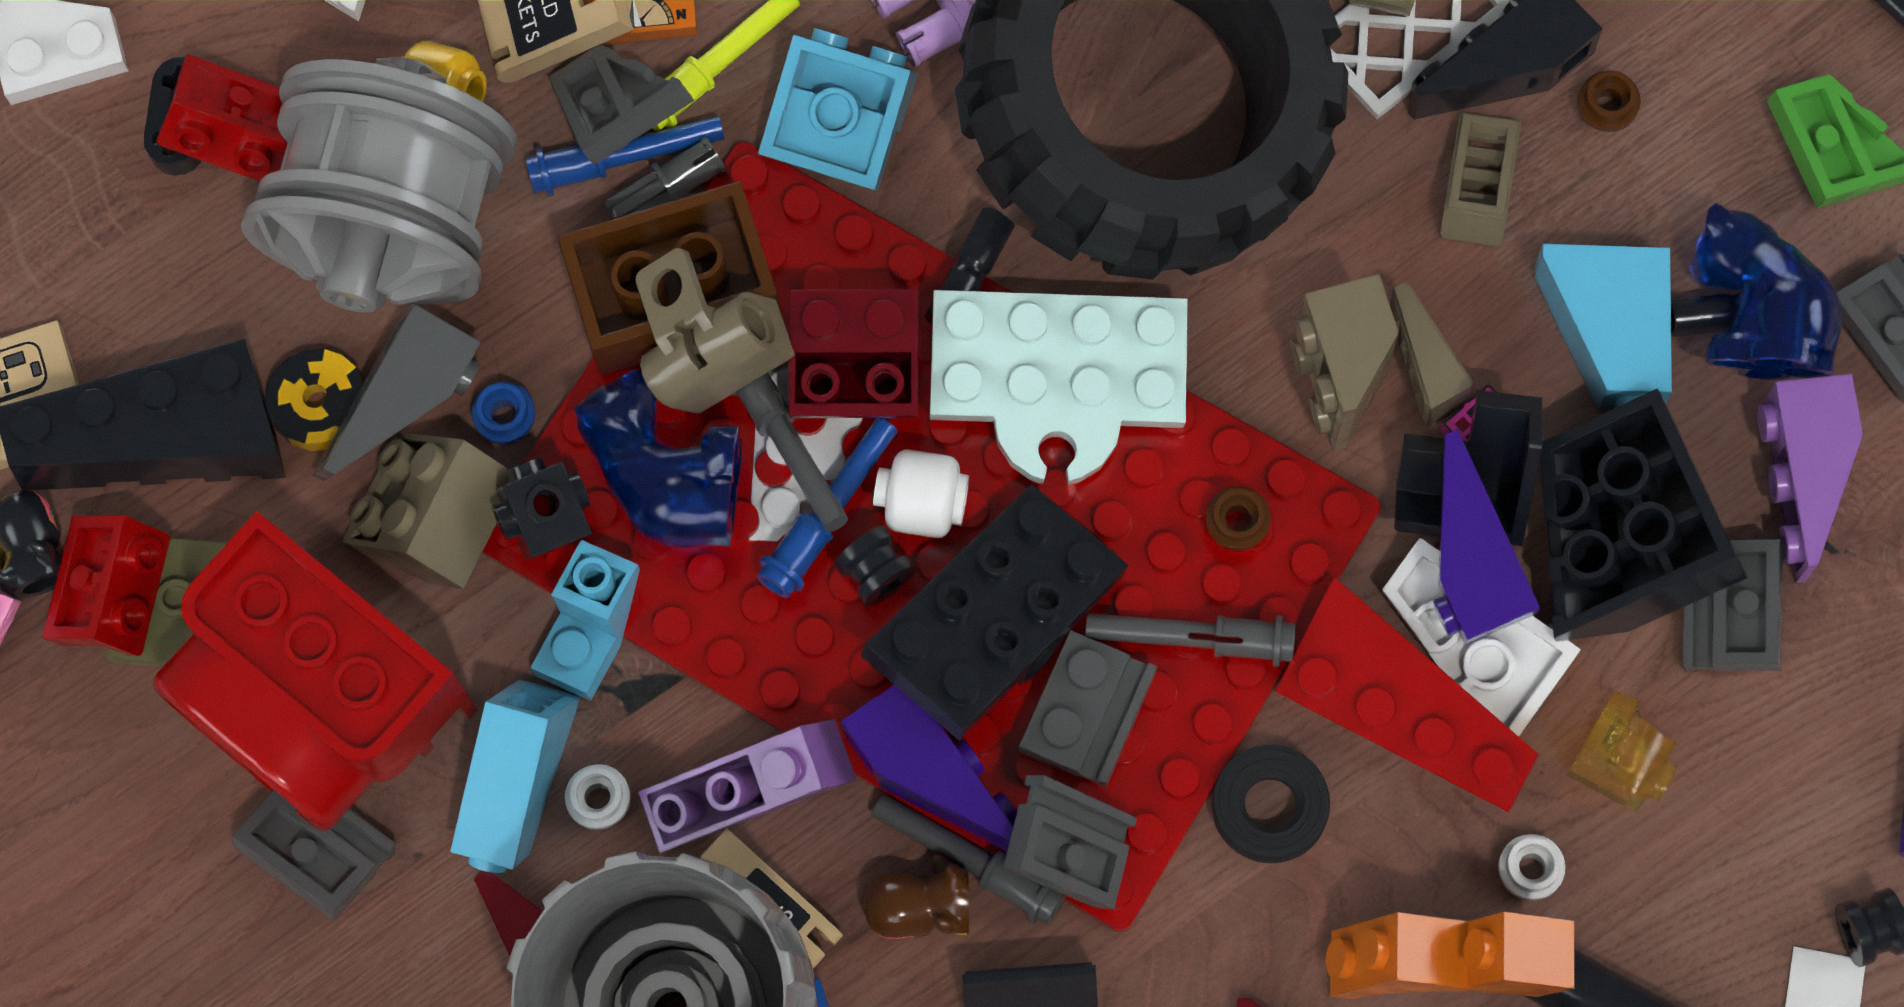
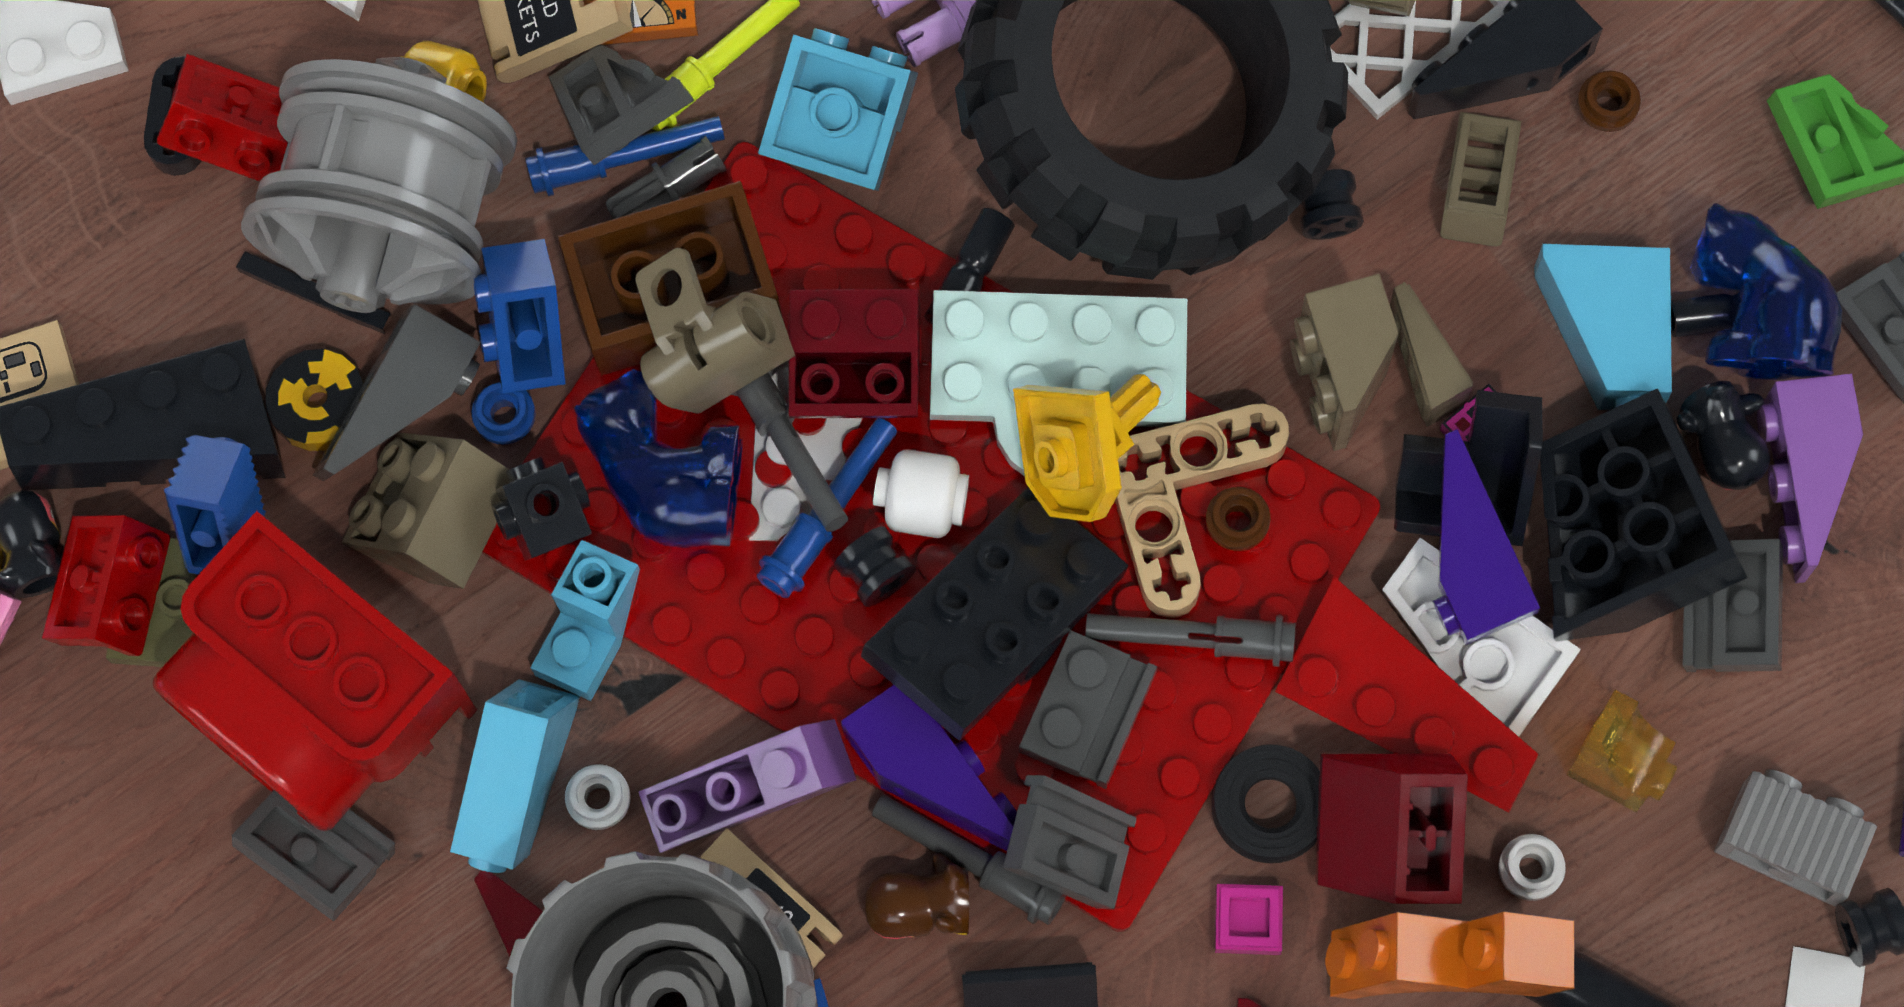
(211, 497): none -> blue brick
(304, 289): none -> black piece
(523, 316): none -> blue brick
(1075, 443): none -> yellow piece
(1159, 493): none -> tan beam
(1248, 919): none -> dark pink tile
(1331, 207): none -> black wheel
(1392, 826): none -> dark red slope
(1726, 442): none -> black animal
(1796, 837): none -> light grey brick

